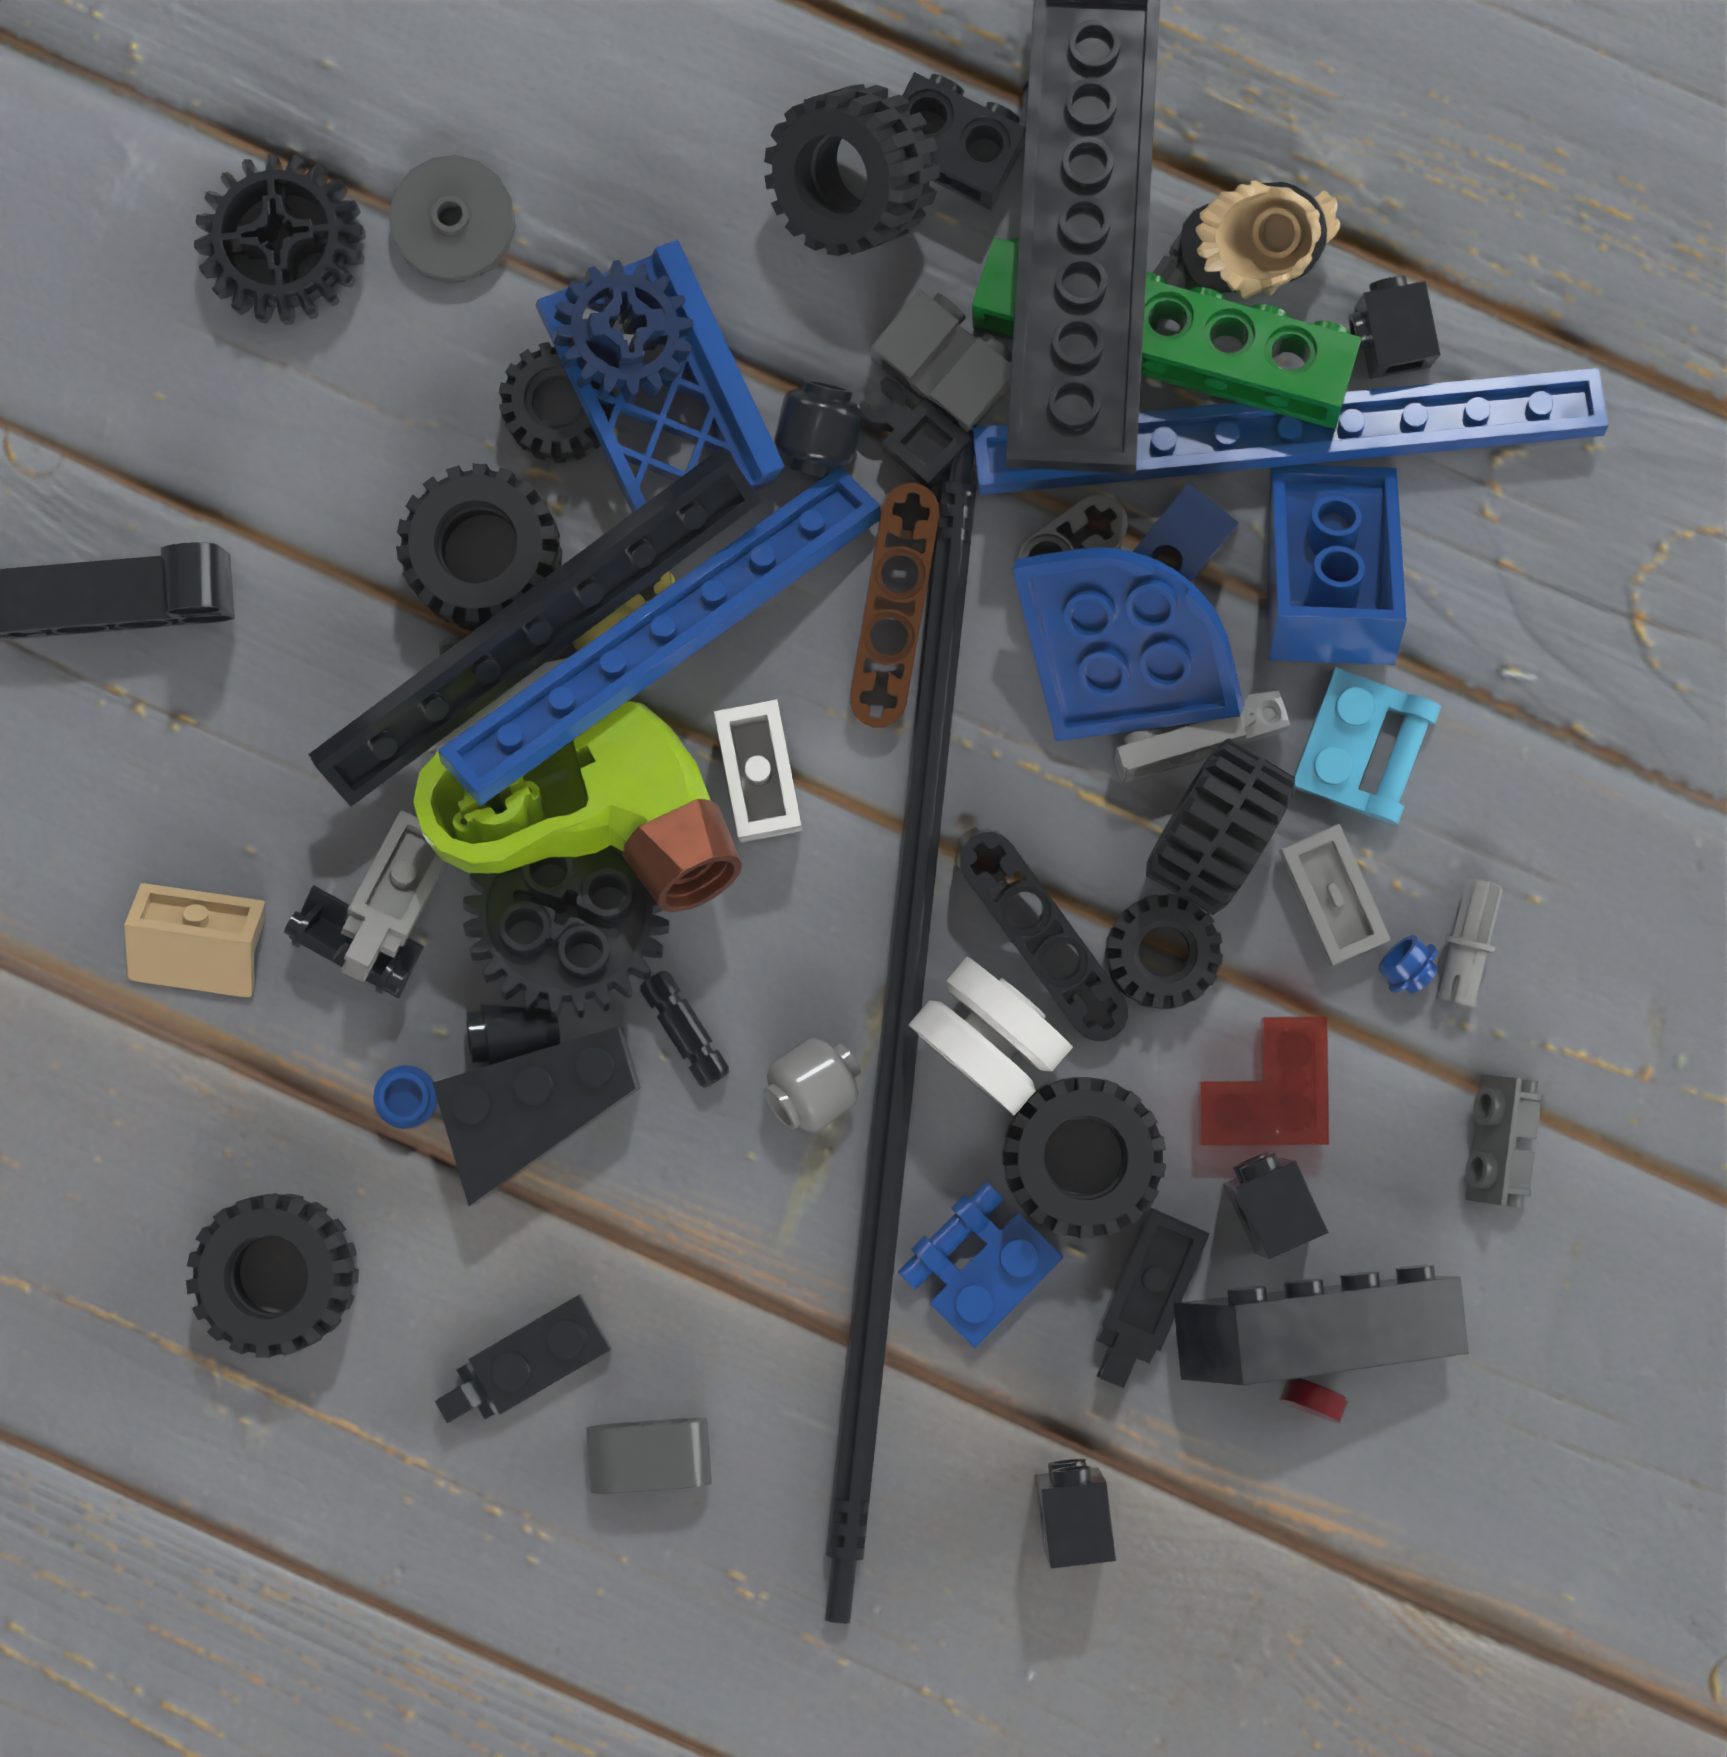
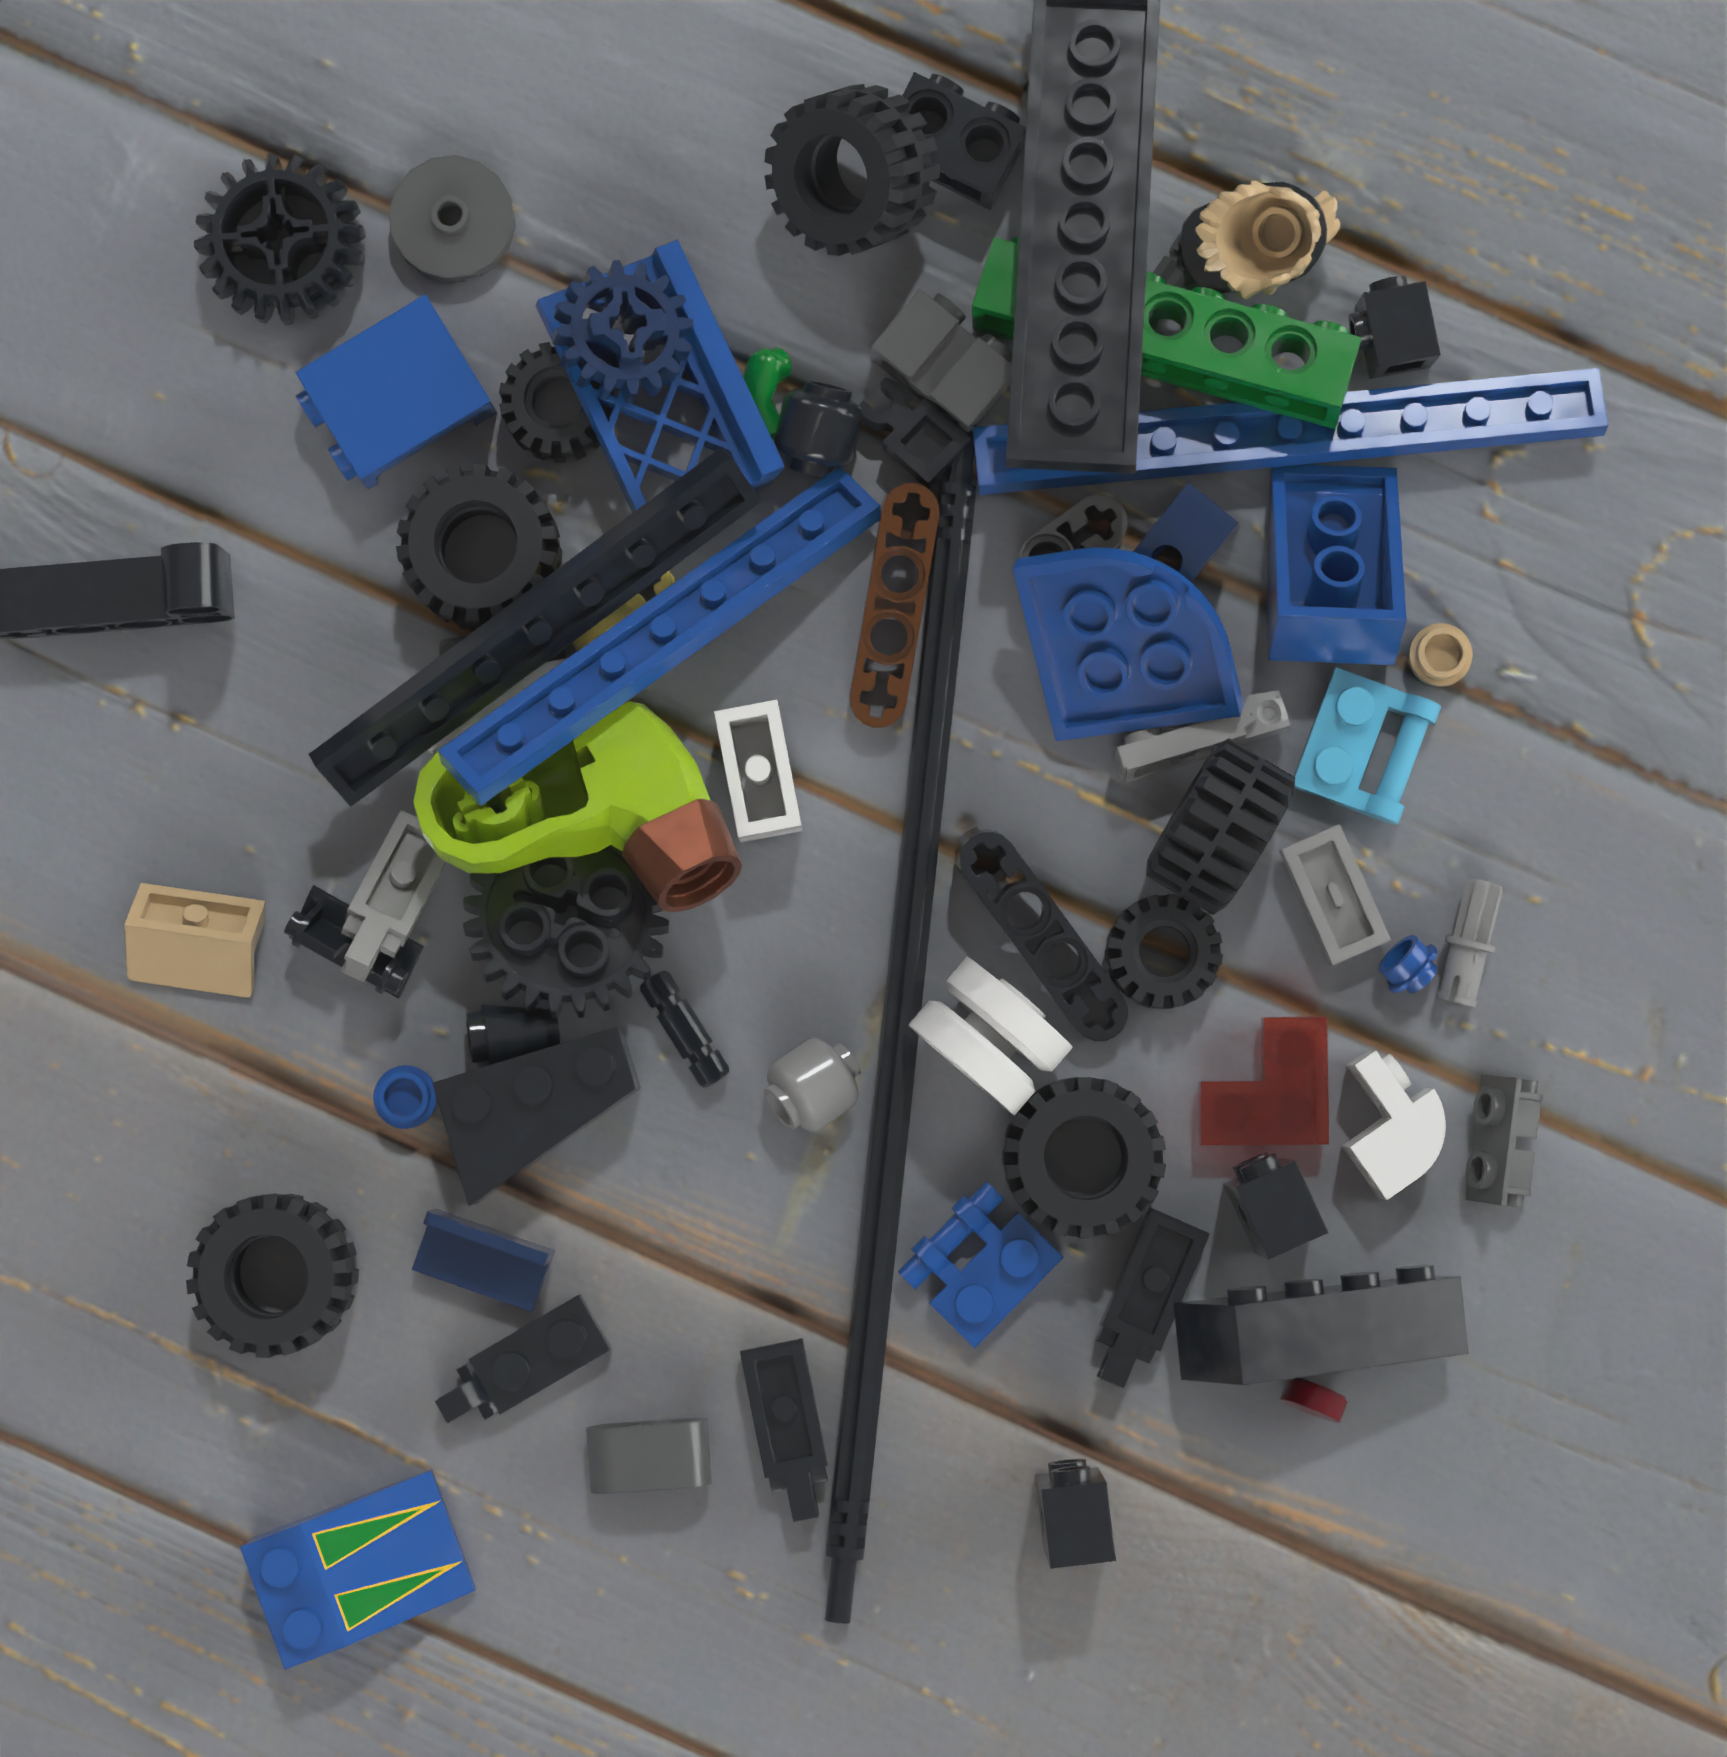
(357, 1568): none -> blue slope
(392, 391): none -> blue panel
(482, 1259): none -> dark blue panel
(762, 375): none -> green arm
(786, 1422): none -> black hinge
(1408, 1134): none -> white brick
(1440, 655): none -> tan plate

